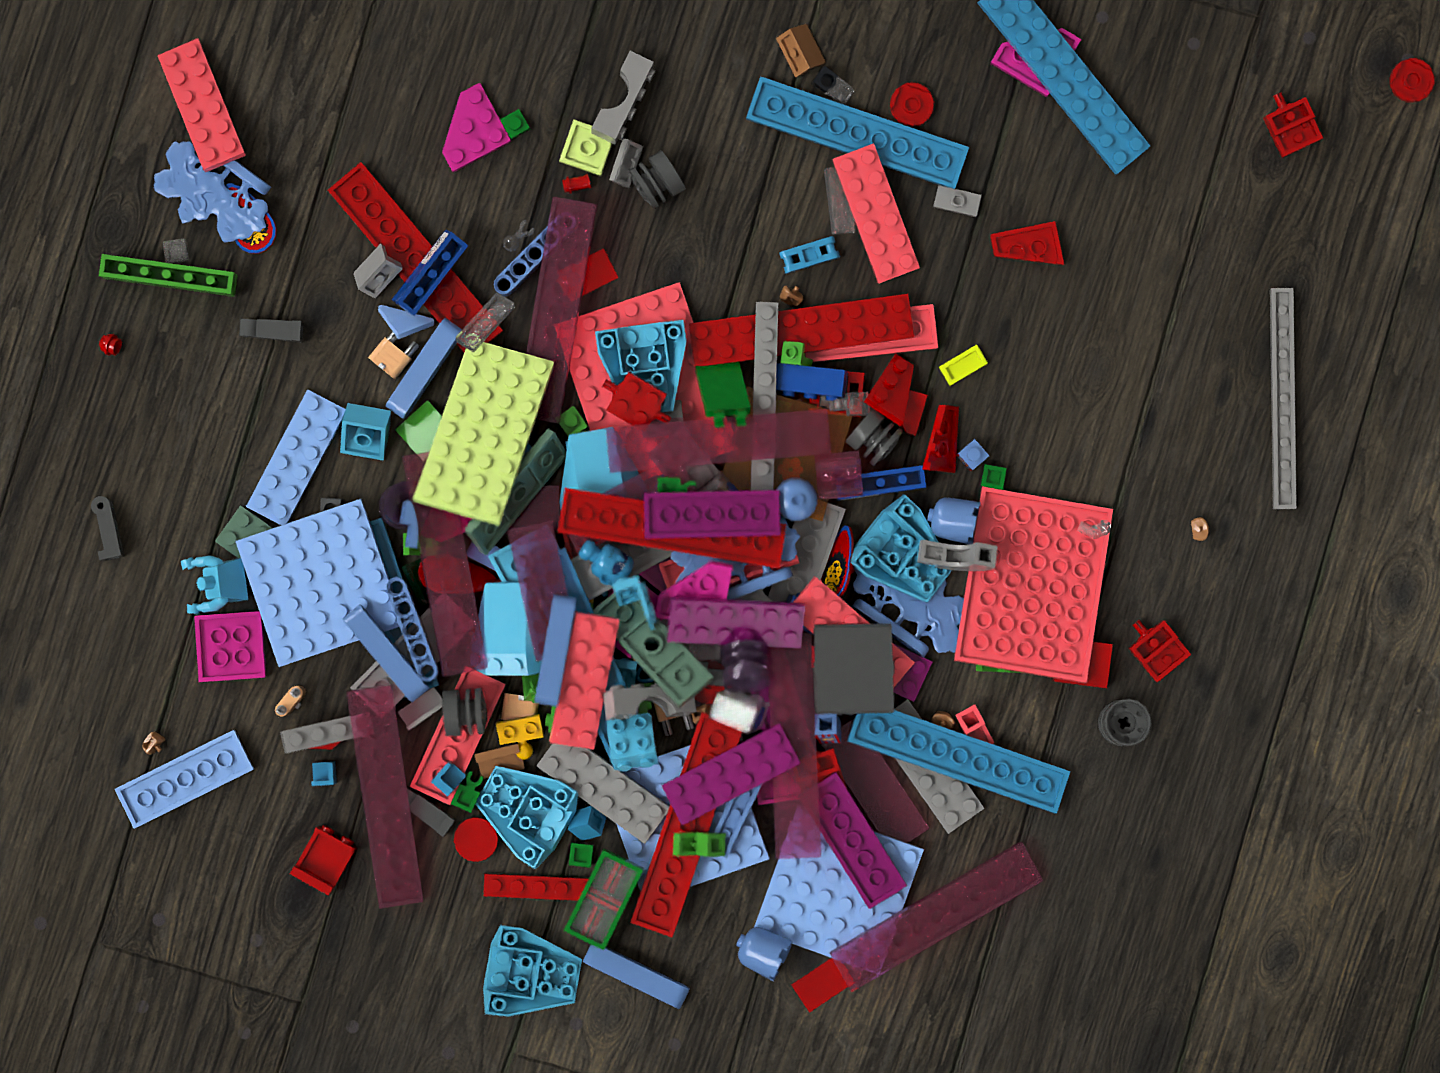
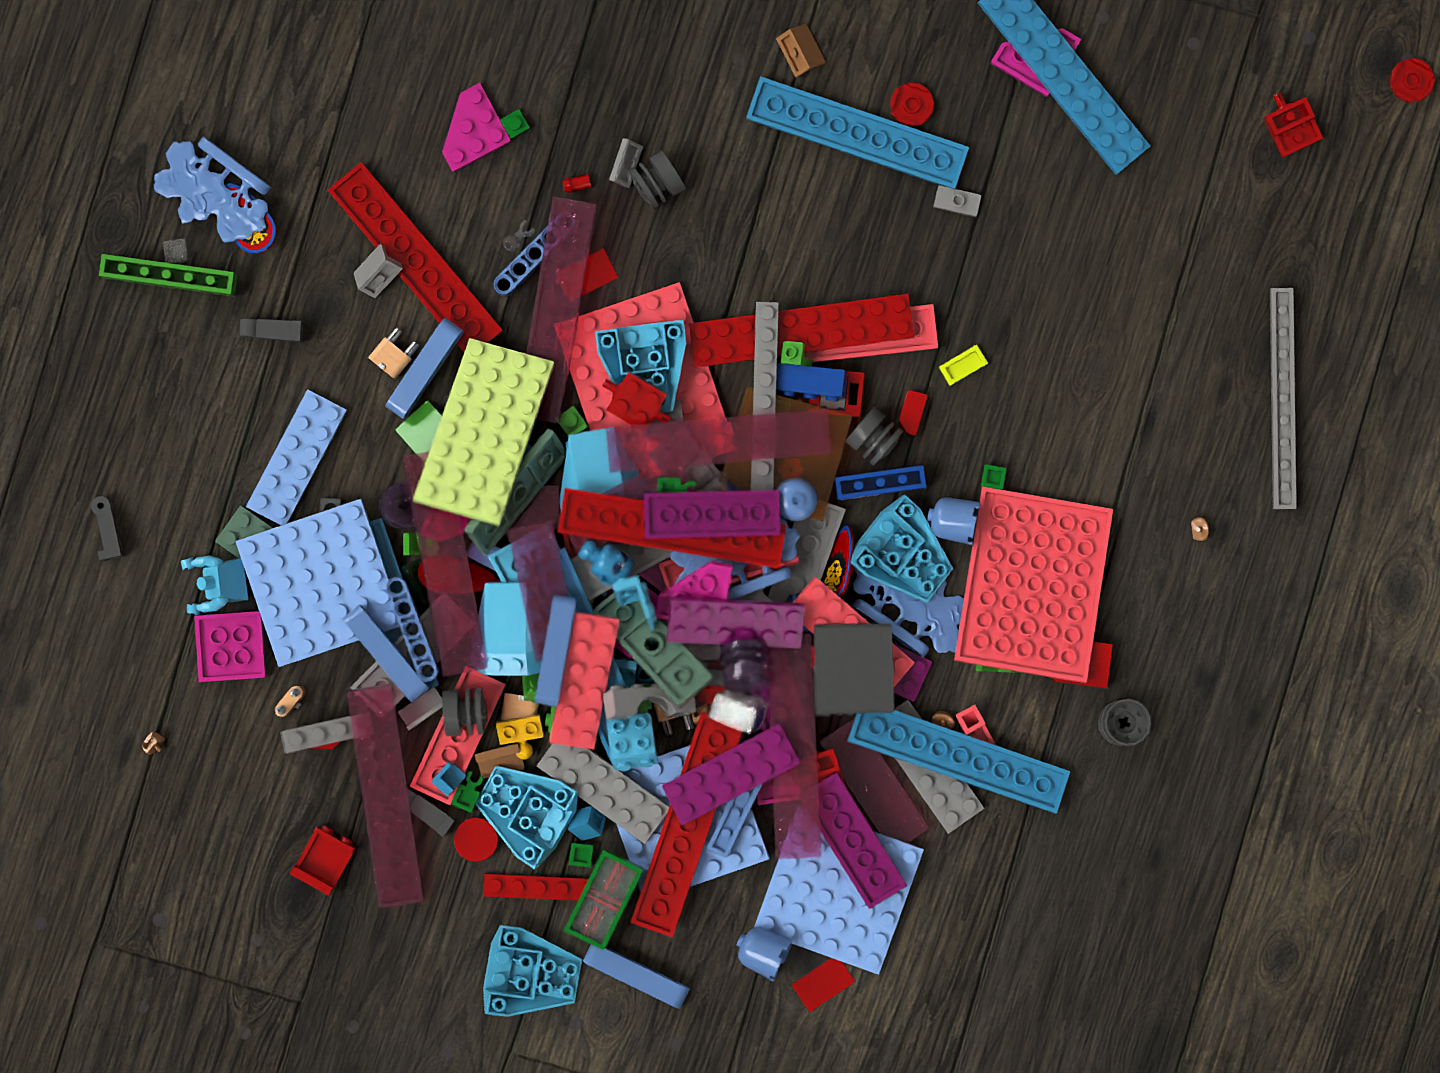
(110, 344): red plate -> none
(184, 779): light blue plate -> none
(201, 105): coral plate -> none
(324, 773): dark azure panel -> none
(365, 431): medium azure slope -> none
(404, 323): light blue tile -> none
(408, 518): medium blue slope -> none
(429, 272): blue brick -> none
(485, 322): clear plate -> none
(585, 149): yellowish green tile -> none
(611, 122): light grey arch -> none
(699, 844): bright green slope -> none
(723, 392): green tile -> none
(791, 296): medium nougat piece -> none
(809, 254): dark azure plate -> none
(827, 728): medium blue brick -> none
(833, 85): leg -> none
(838, 475): clear pink bracket -> none
(839, 210): clear plate -> none
(852, 403): clear plate -> none
(875, 213): coral plate -> none
(892, 390): red wing -> none
(936, 916): clear pink plate -> none
(943, 441): red wing -> none
(957, 557): light grey arch -> none
(972, 455): medium blue brick -> none
(1030, 243): red wing -> none
(1095, 531): clear arm -> none
(1158, 649): red plate -> none

